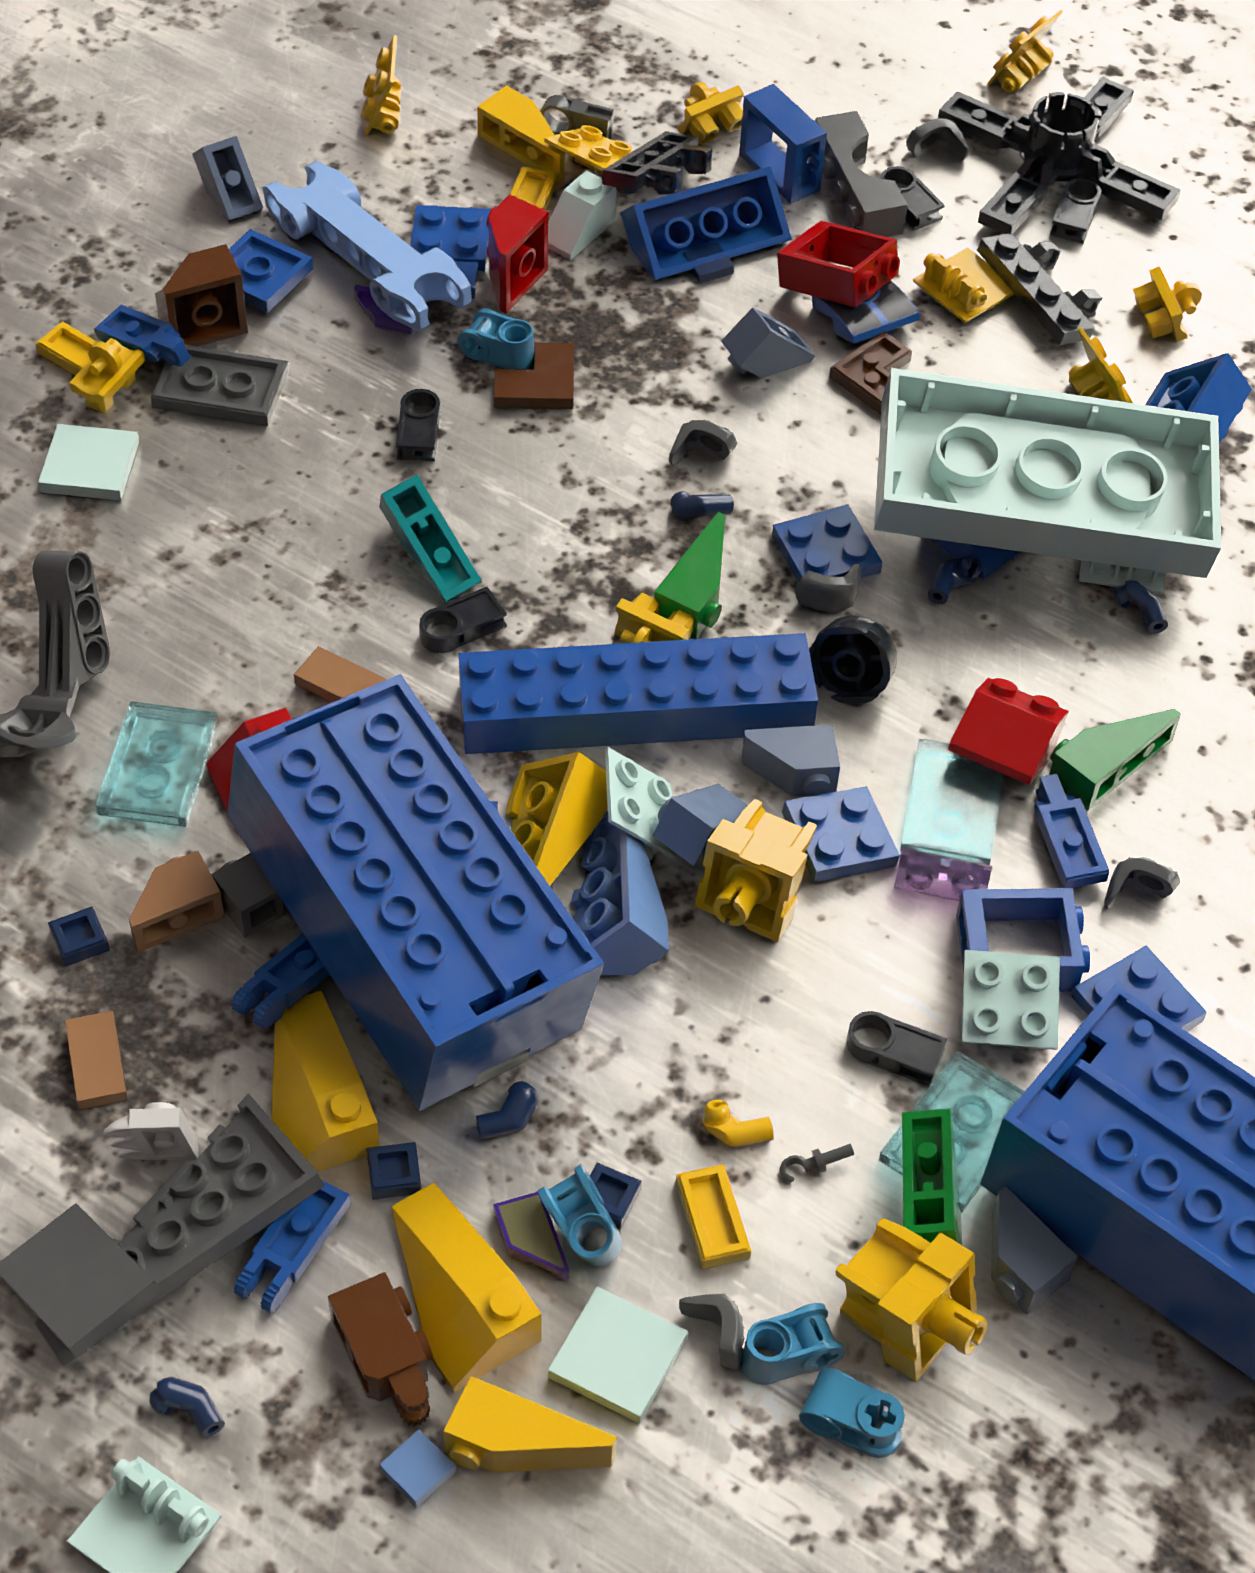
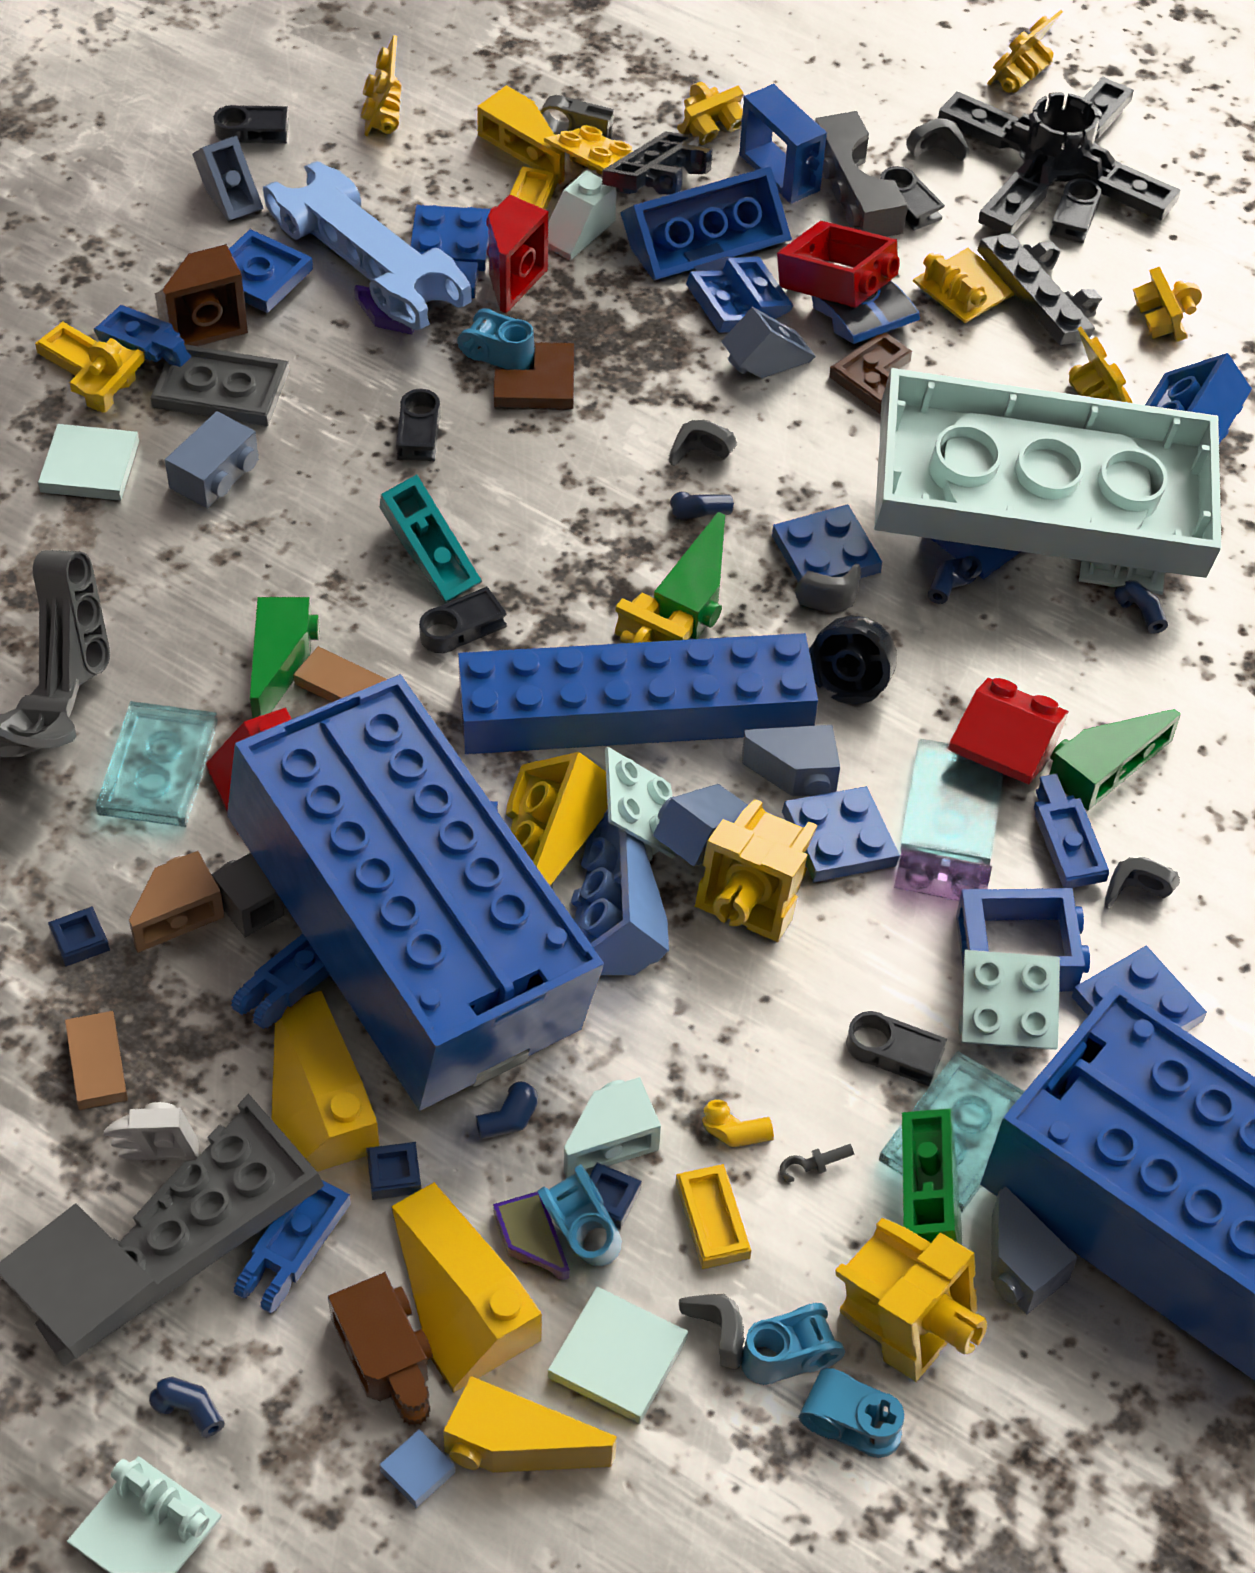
(212, 459): none -> sand blue brick
(257, 124): none -> black piece
(280, 648): none -> green slope
(613, 1127): none -> light aqua slope
(736, 289): none -> blue slope

